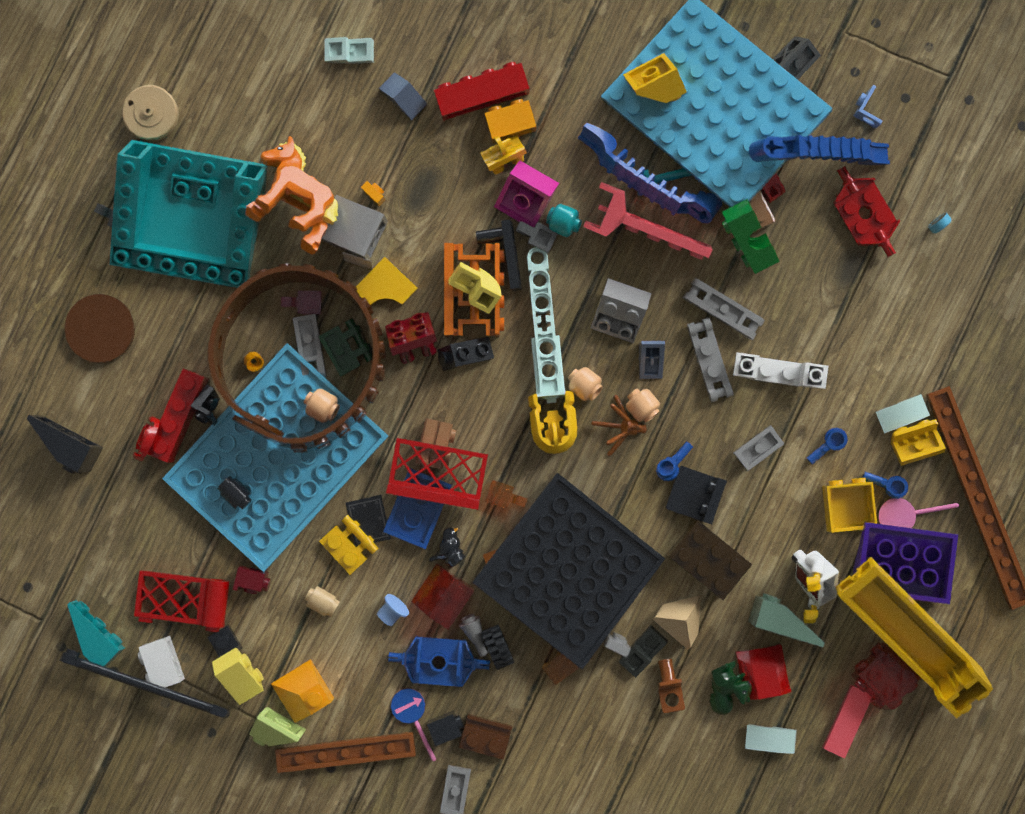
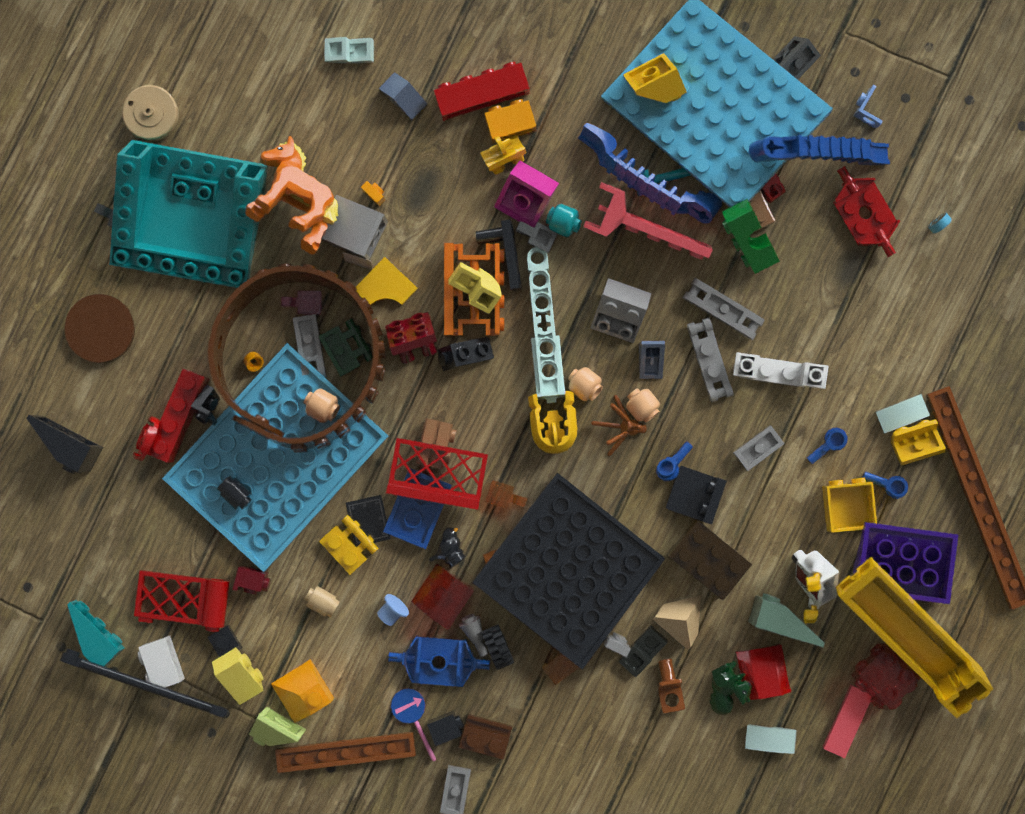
(902, 514): bright pink piece -> none

